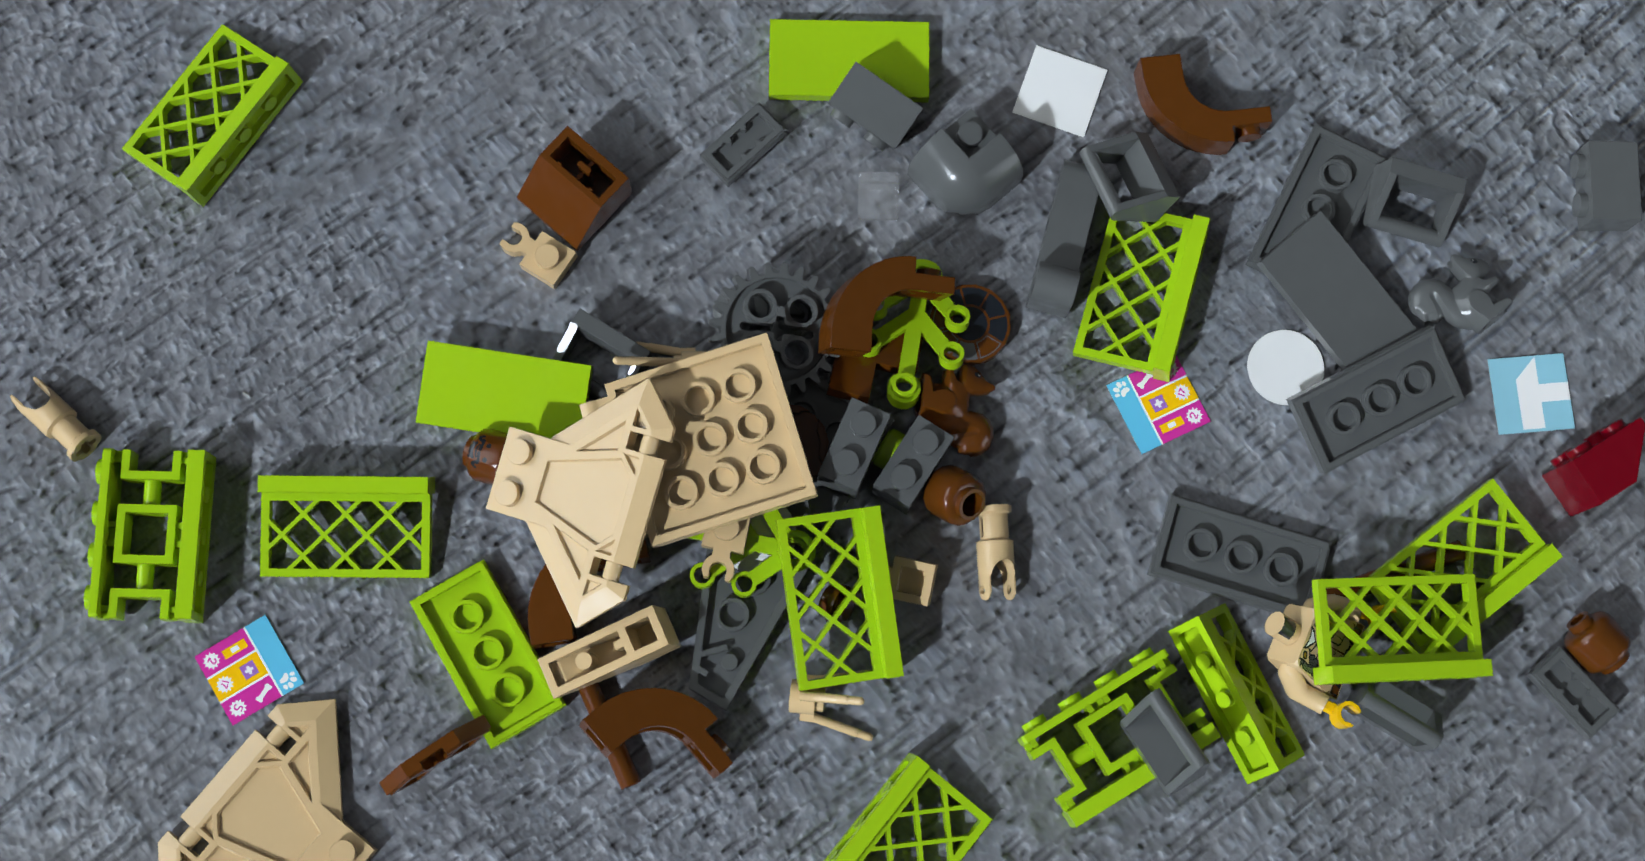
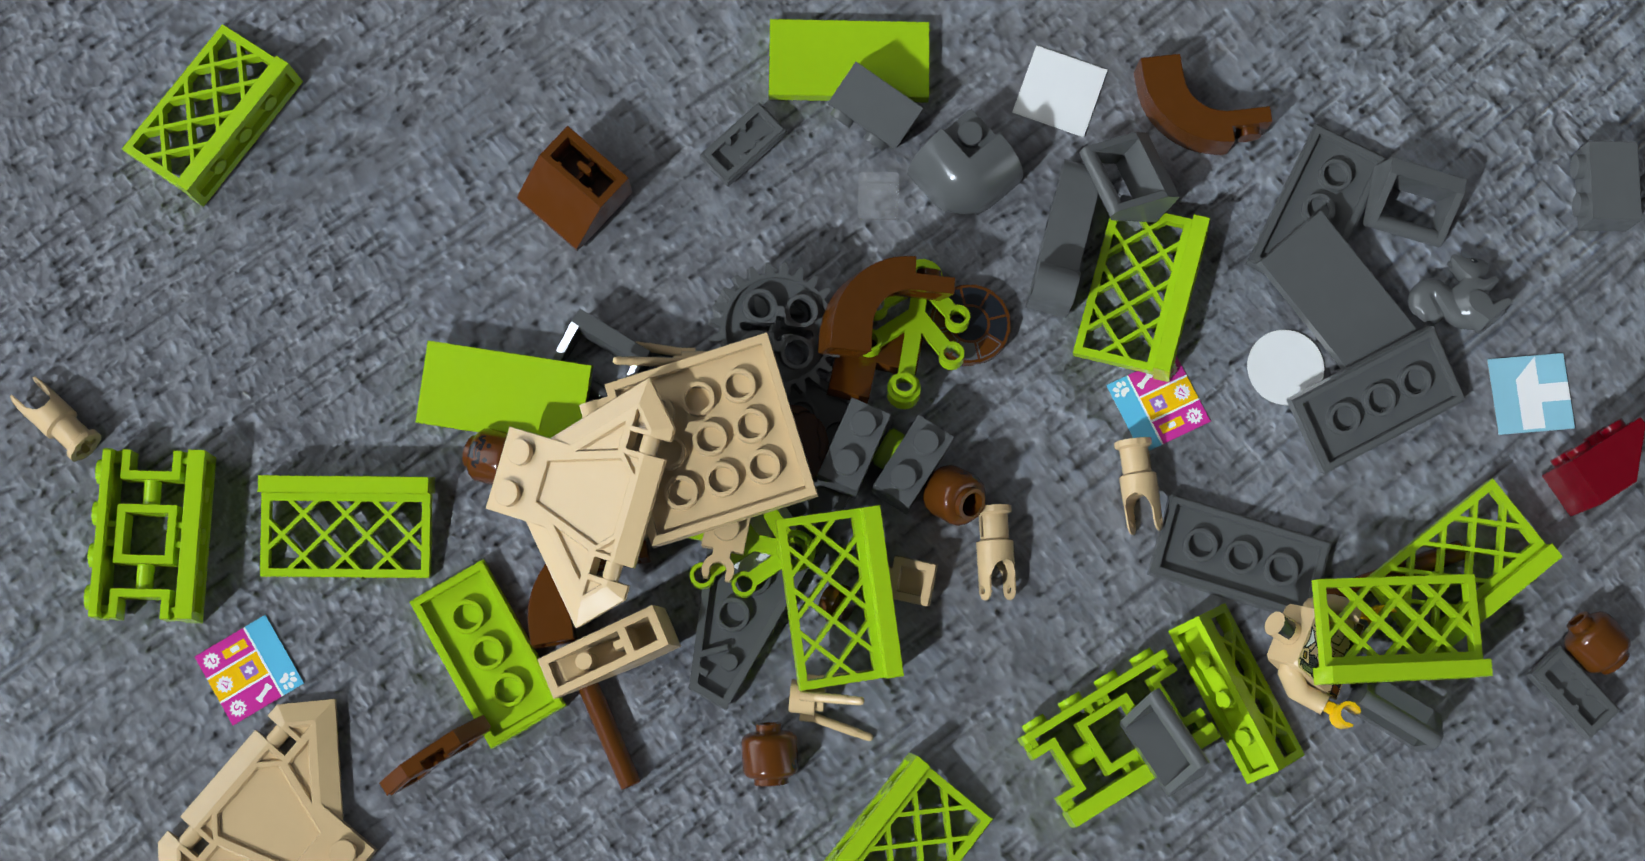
(543, 257): tan plate -> none
(658, 711): reddish brown arch -> none
(769, 754): none -> reddish brown head
(948, 408): reddish brown animal -> none
(1138, 479): none -> tan piece

